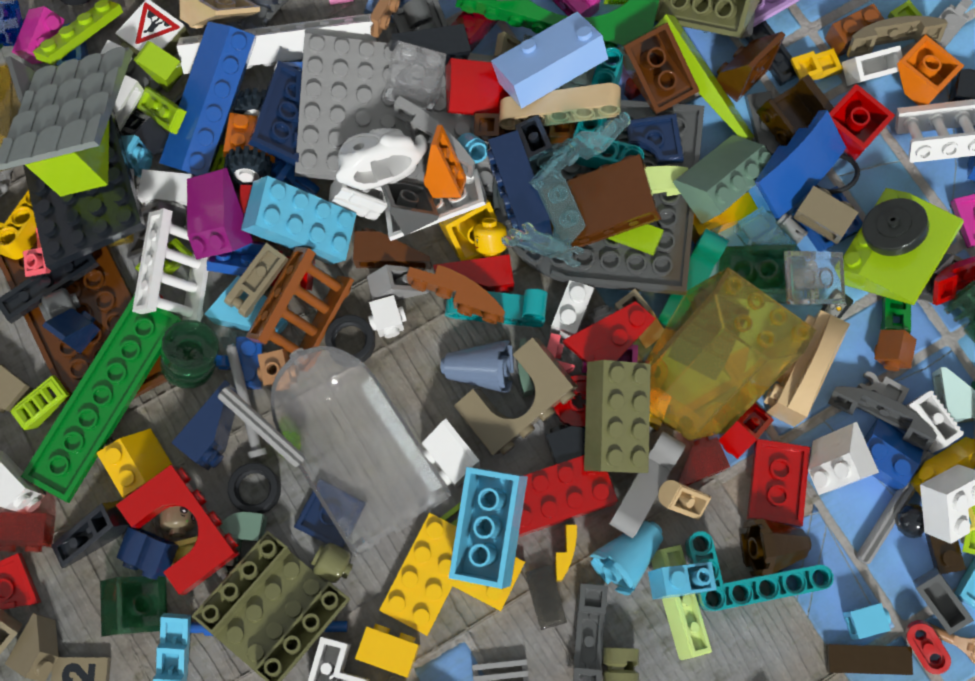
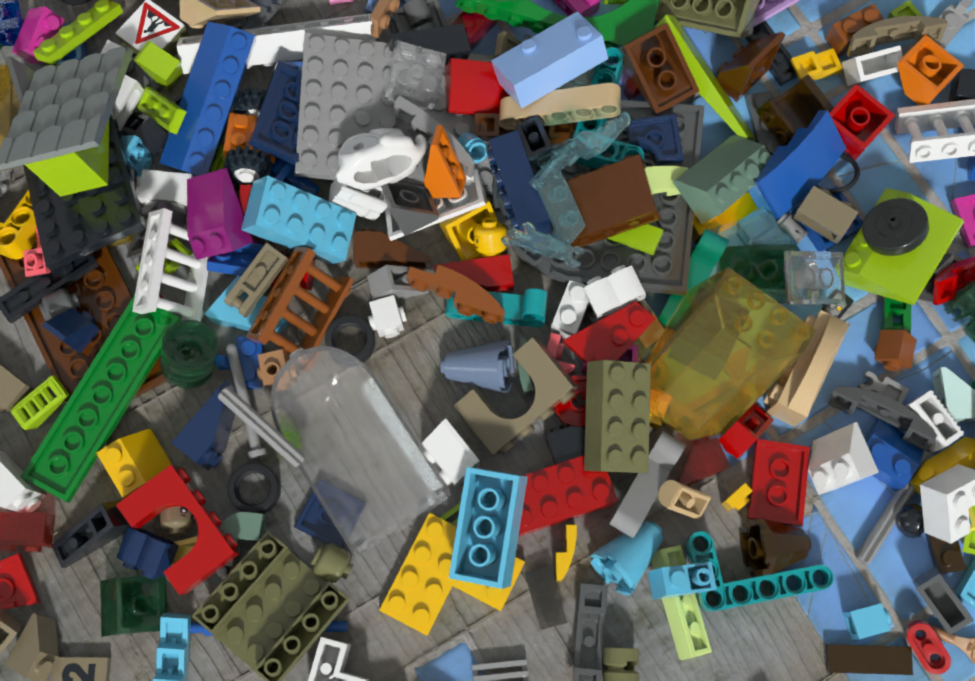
(388, 651): yellow brick -> none
(614, 292): none -> white brick
(737, 498): none -> yellow plate

